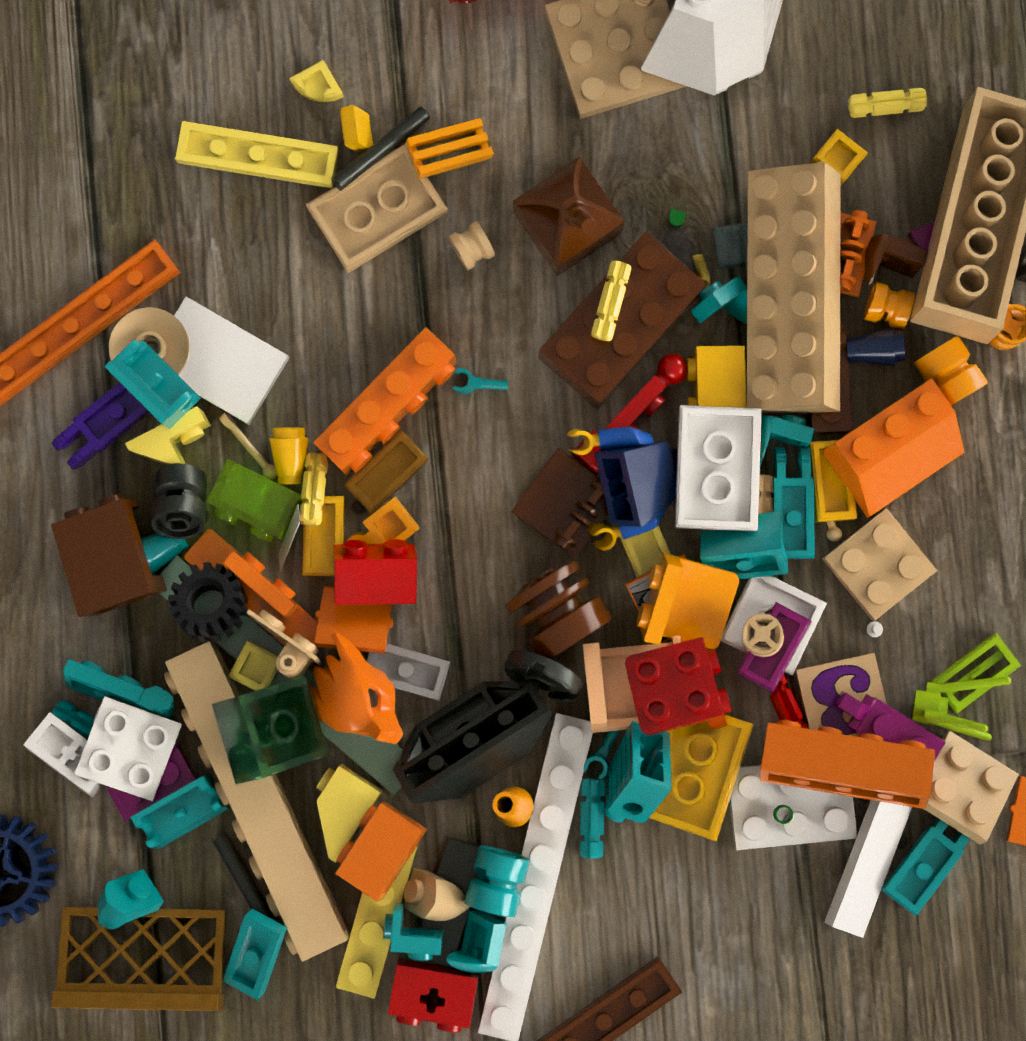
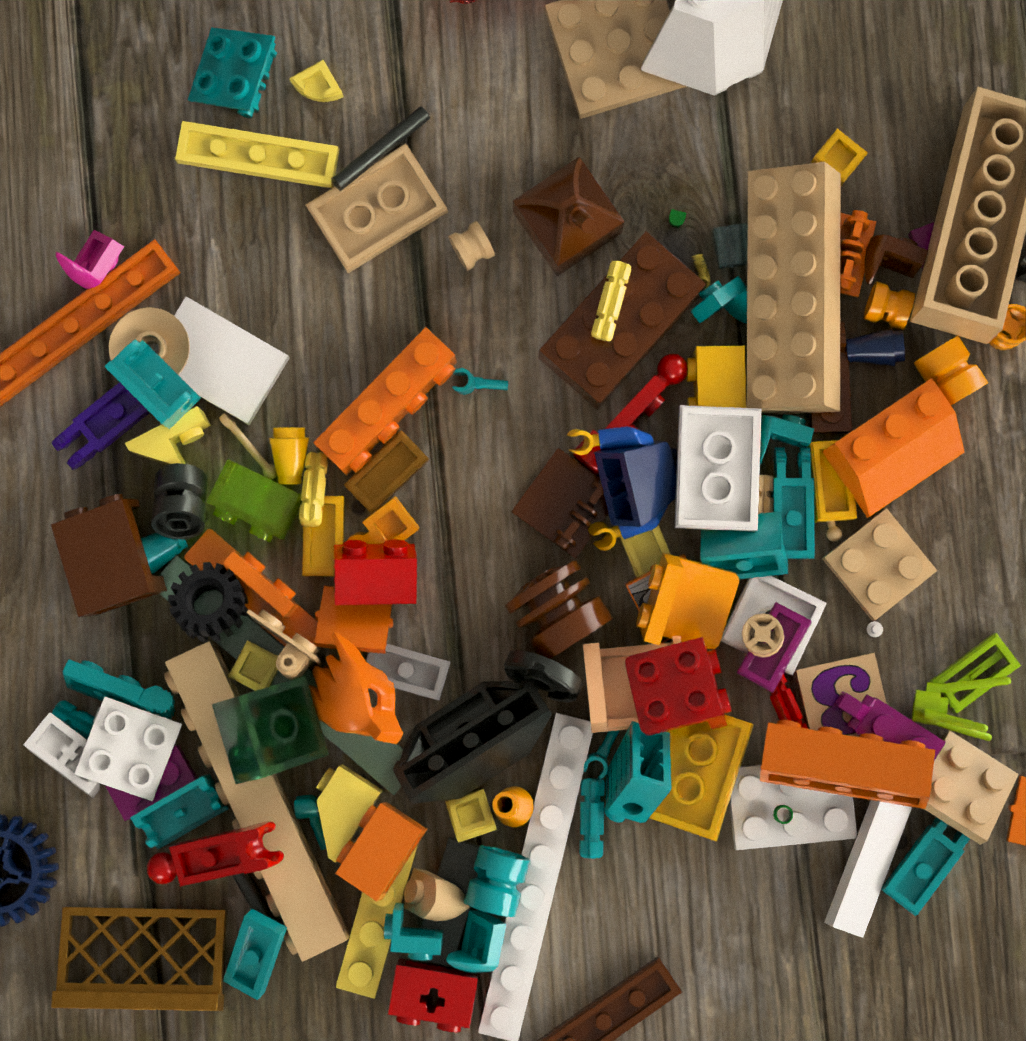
(93, 261): none -> dark pink plate
(127, 900): teal plate -> none
(215, 856): none -> red plate
(233, 70): none -> teal hinge
(289, 537): white sticker -> none
(306, 807): none -> teal hand
(356, 128): yellow tile -> none
(471, 815): none -> light yellow tile
(480, 138): light orange tile -> none
(887, 102): light yellow axle -> none

